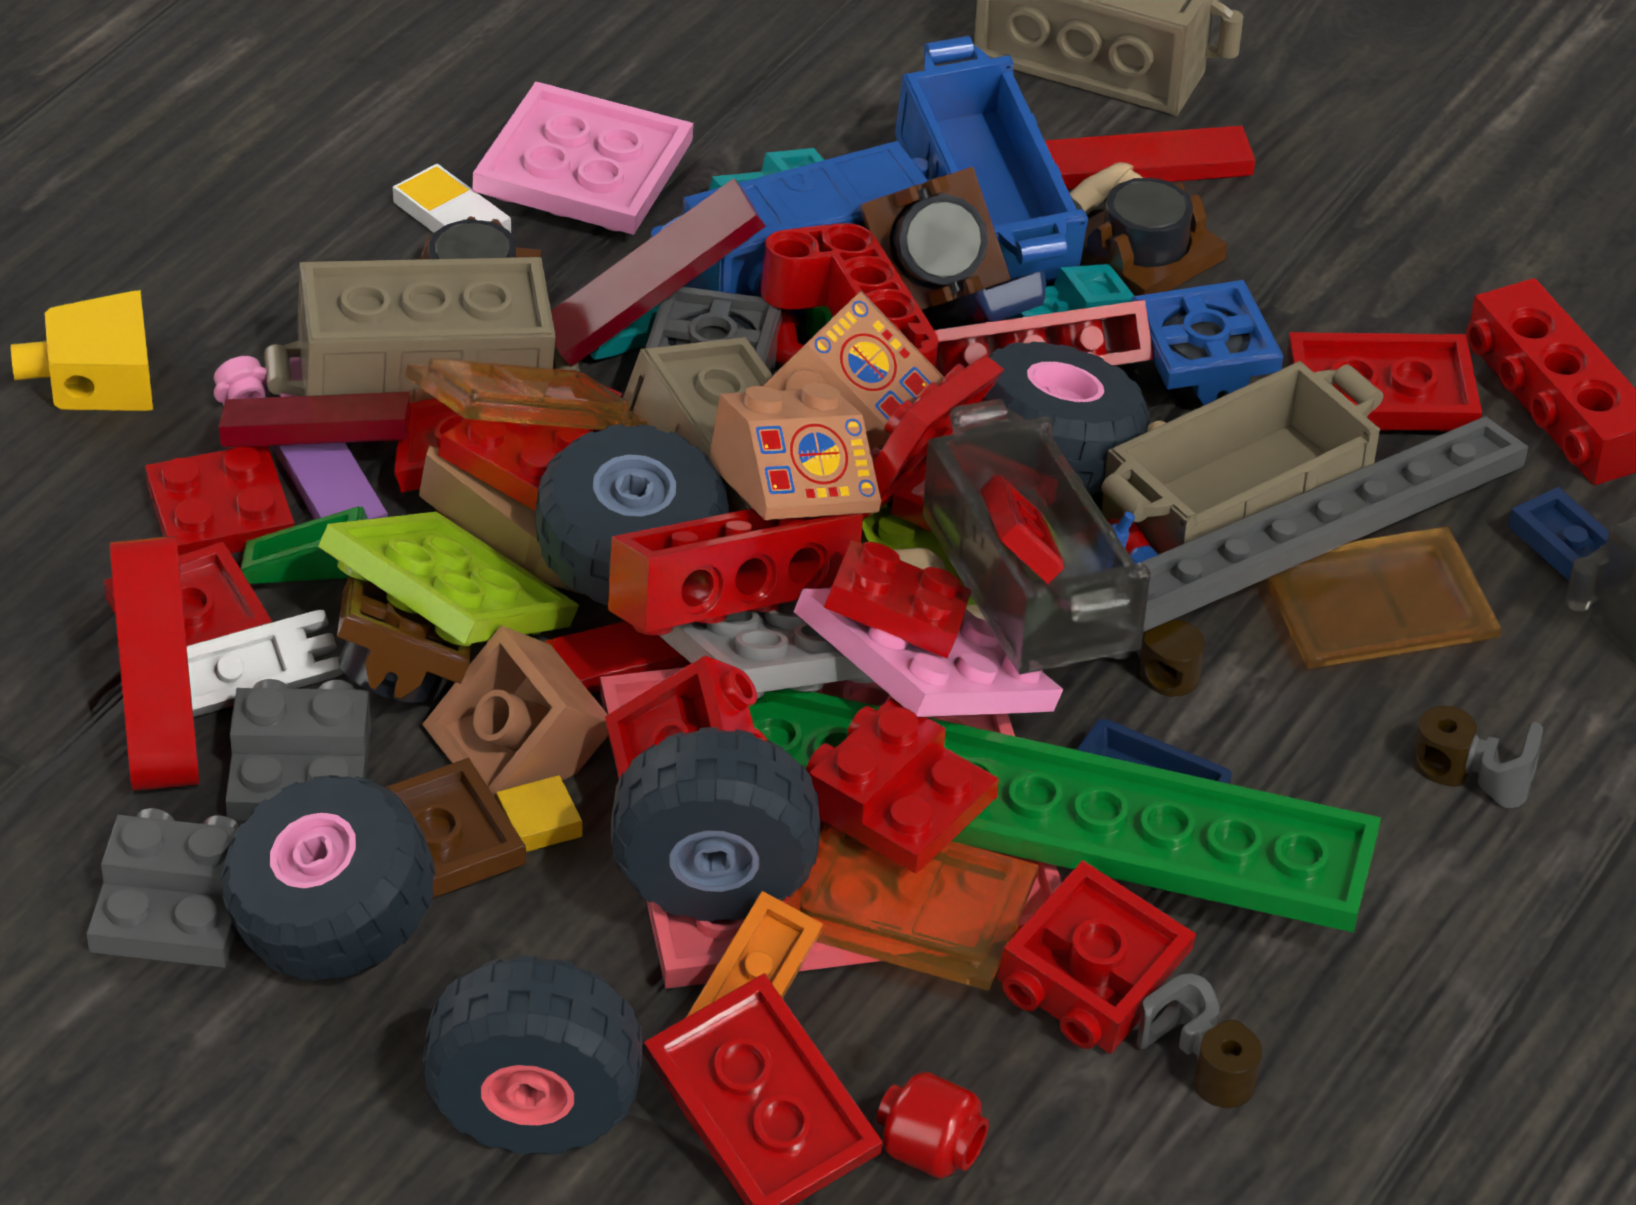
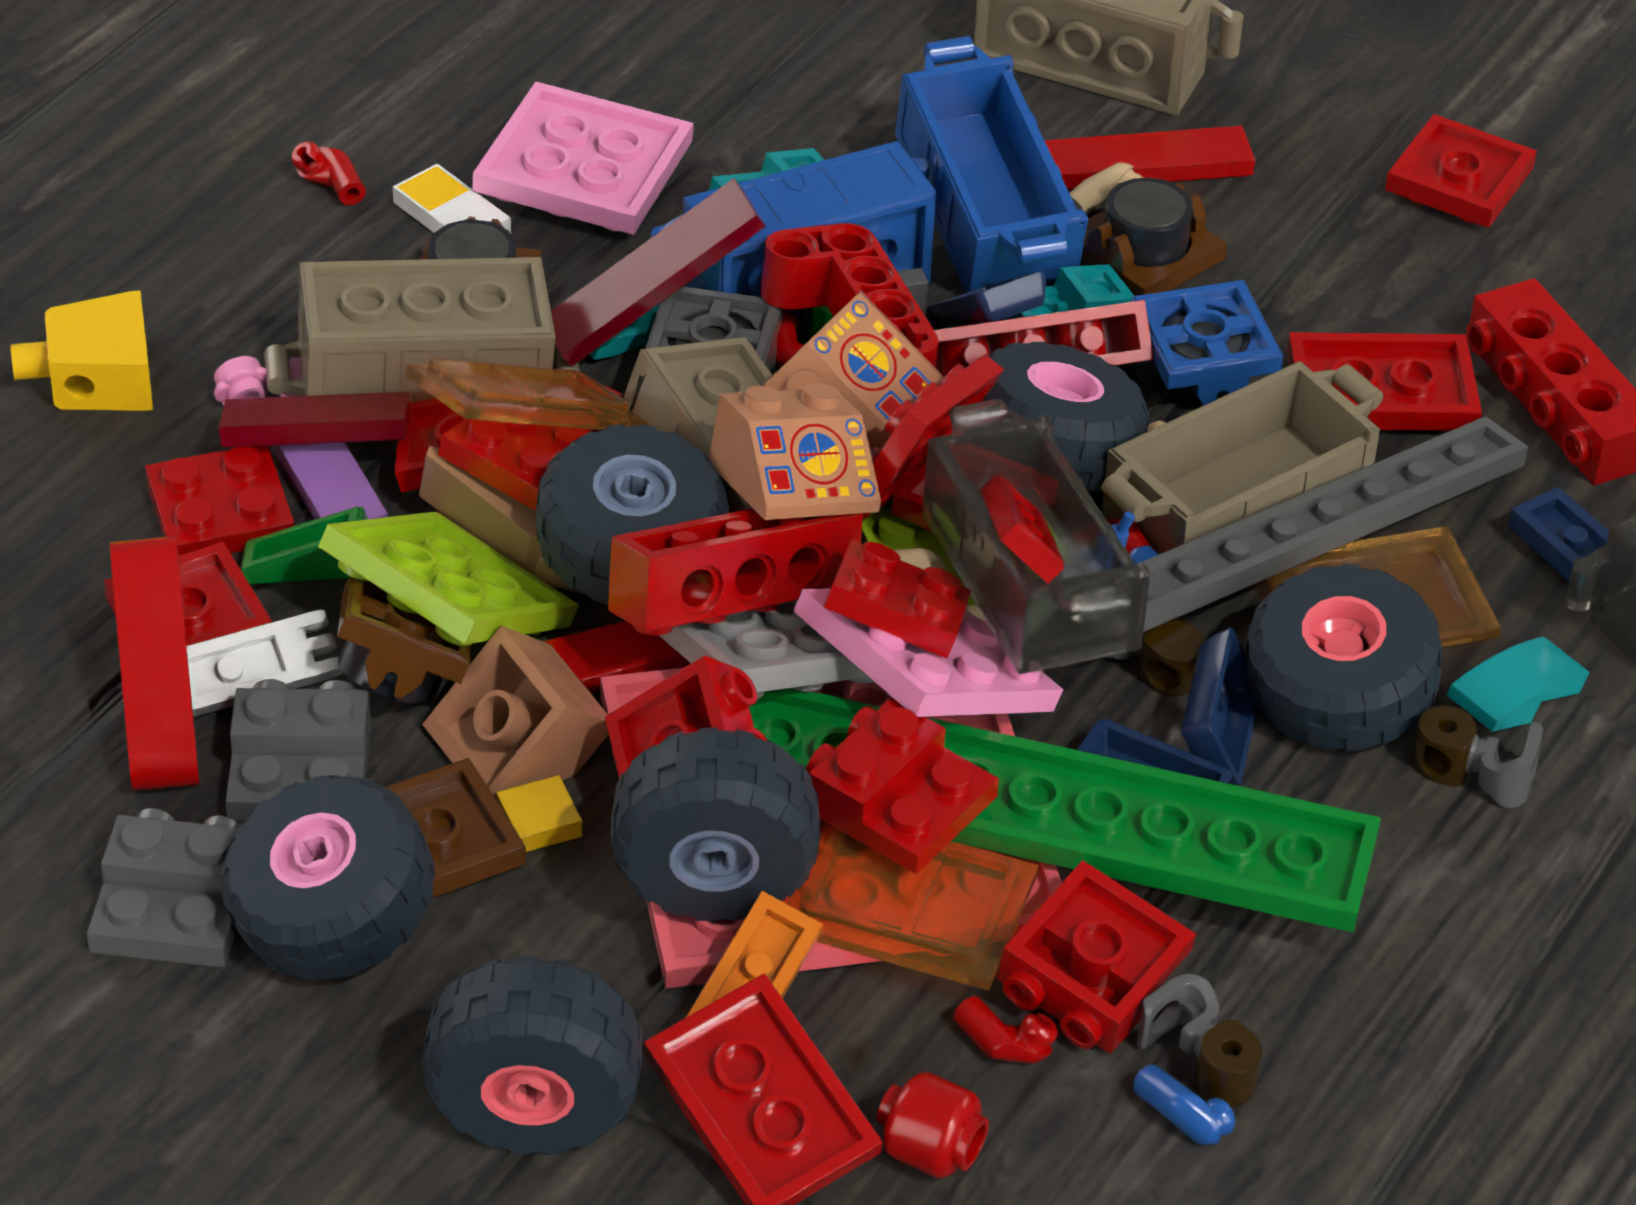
(329, 168): none -> red arm
(939, 238): piece -> none
(1004, 1042): none -> red arm
(1197, 1119): none -> blue arm
(1220, 705): none -> dark blue piece
(1343, 657): none -> black wheel
(1460, 170): none -> red plate
(1514, 683): none -> teal slope

